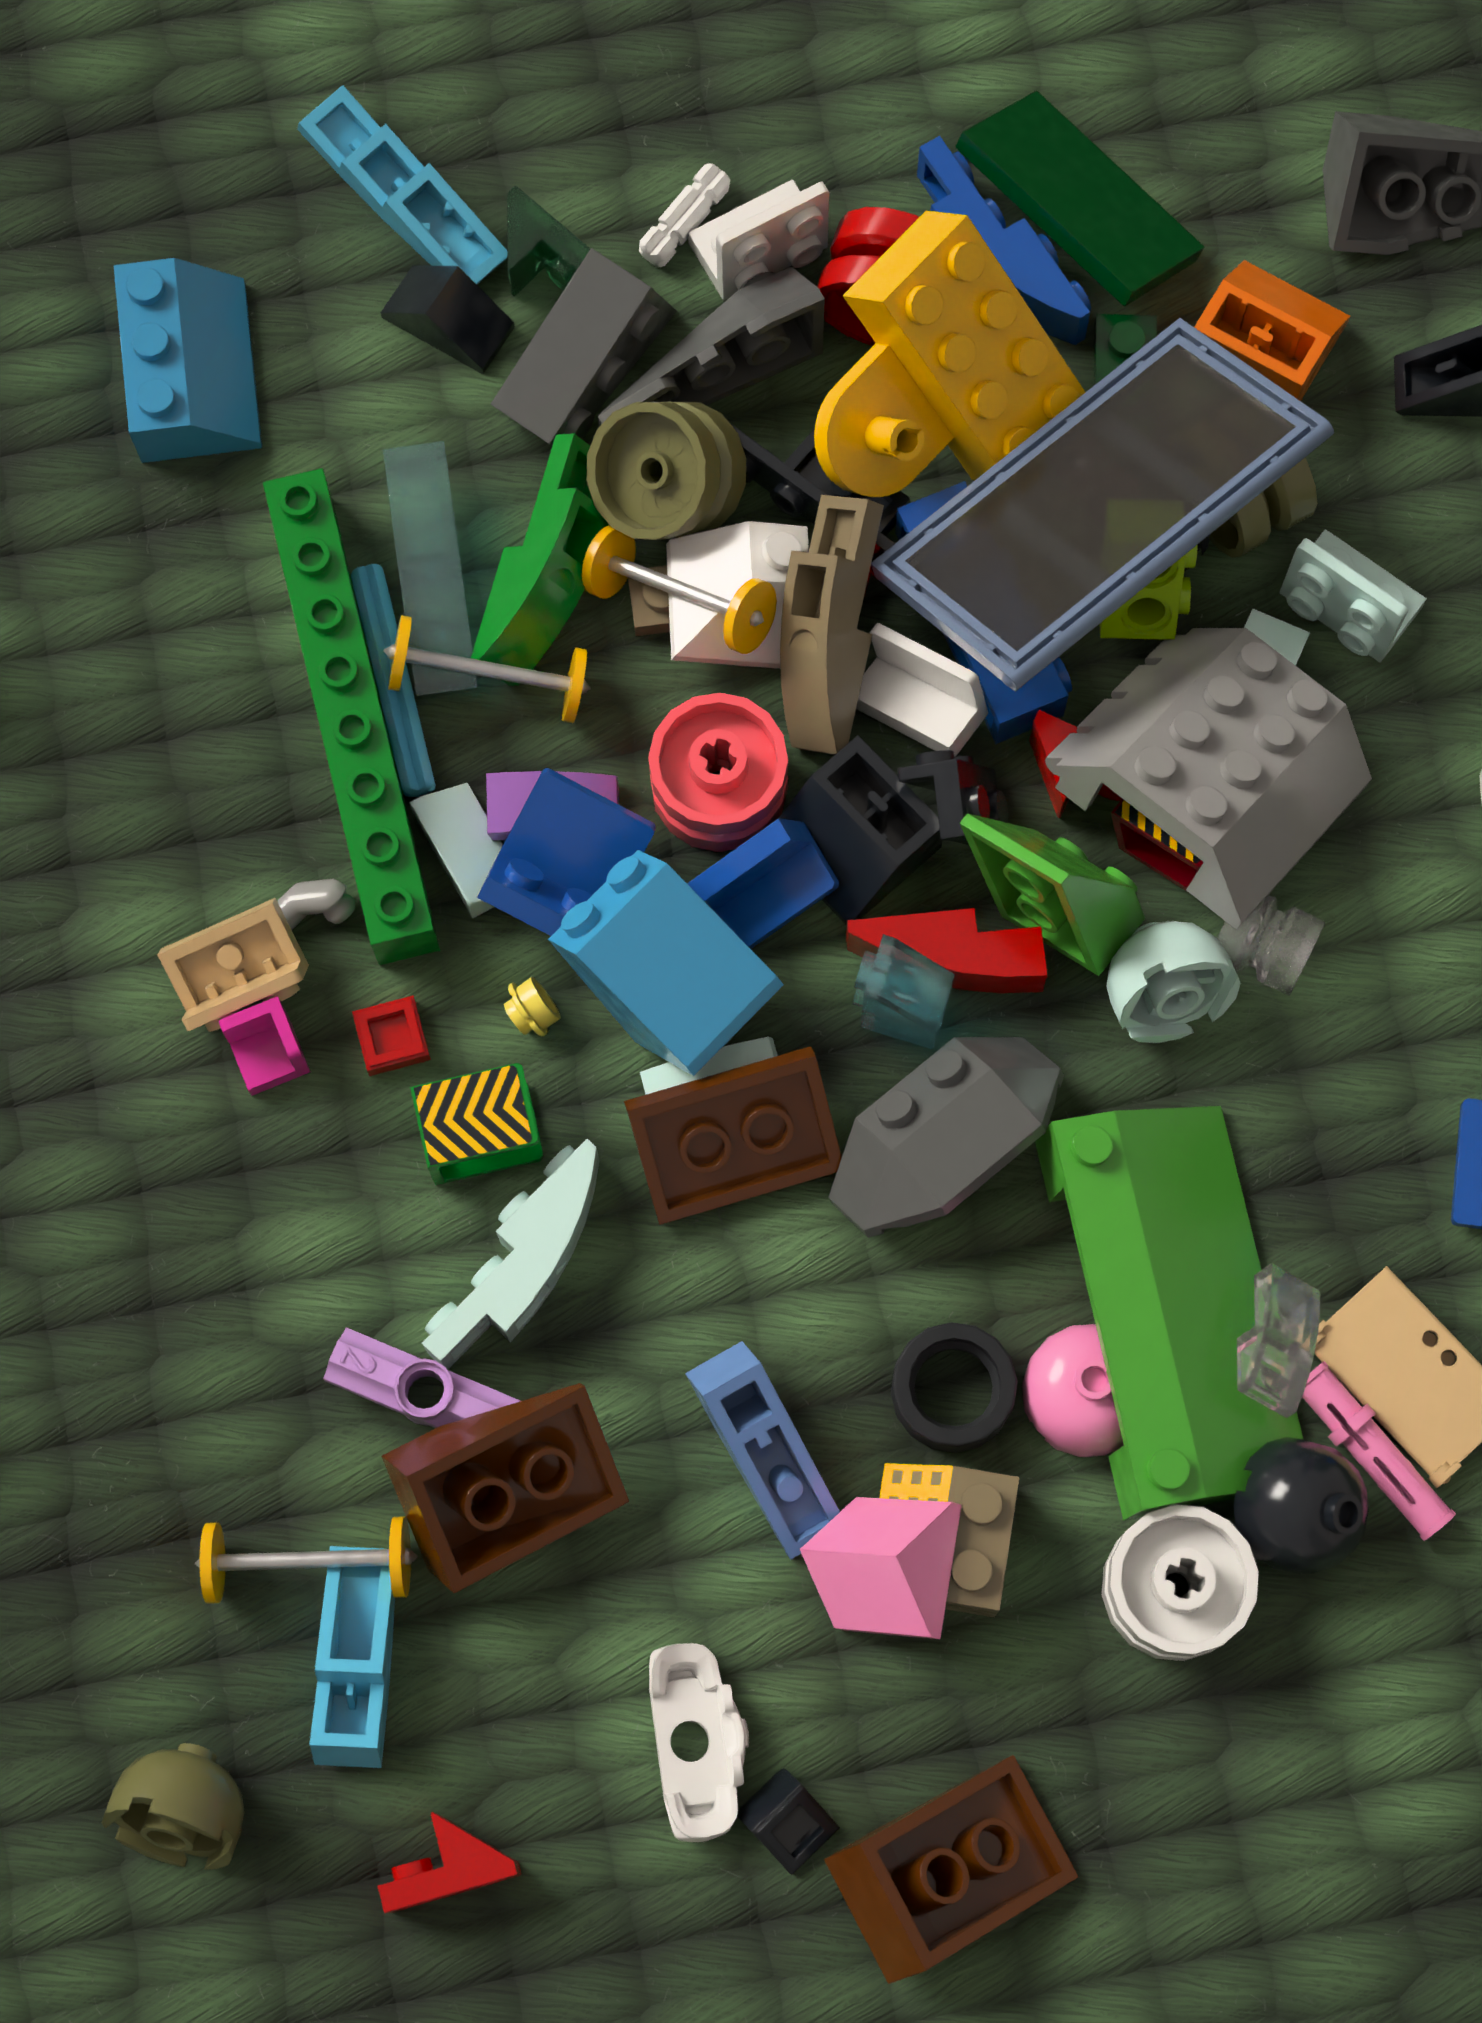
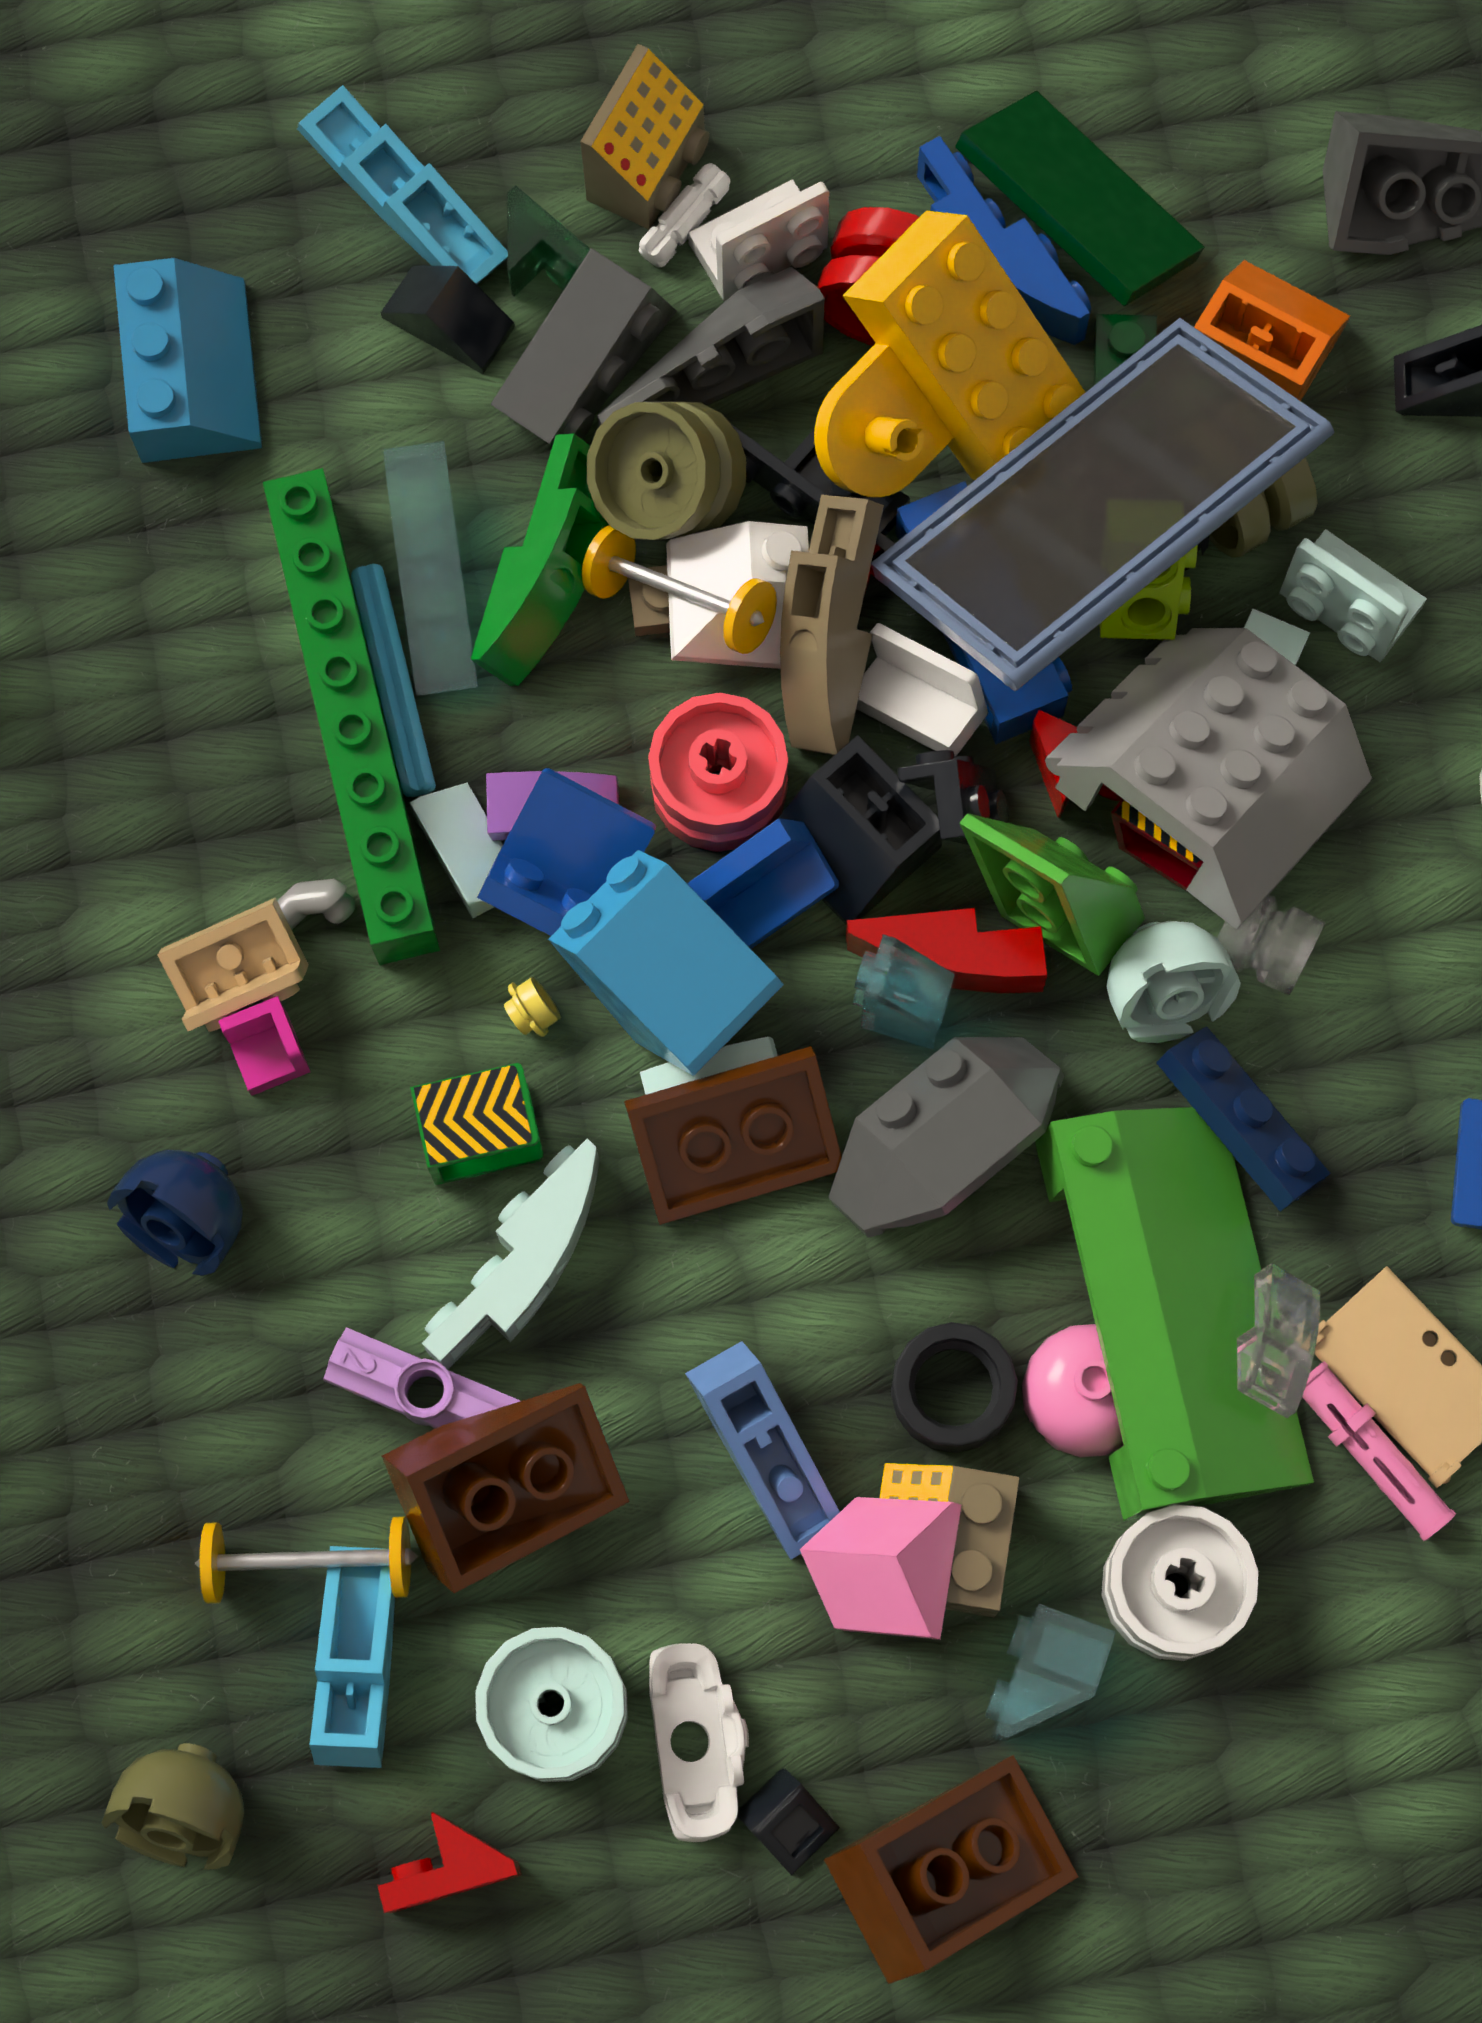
(179, 1208): none -> dark blue cylinder
(391, 1035): red tile -> none
(573, 684): axle -> none
(592, 1711): none -> light aqua wheel
(642, 141): none -> slope
(1054, 1670): none -> clear light blue slope
(1243, 1118): none -> dark blue plate
(1301, 1506): black cylinder -> none

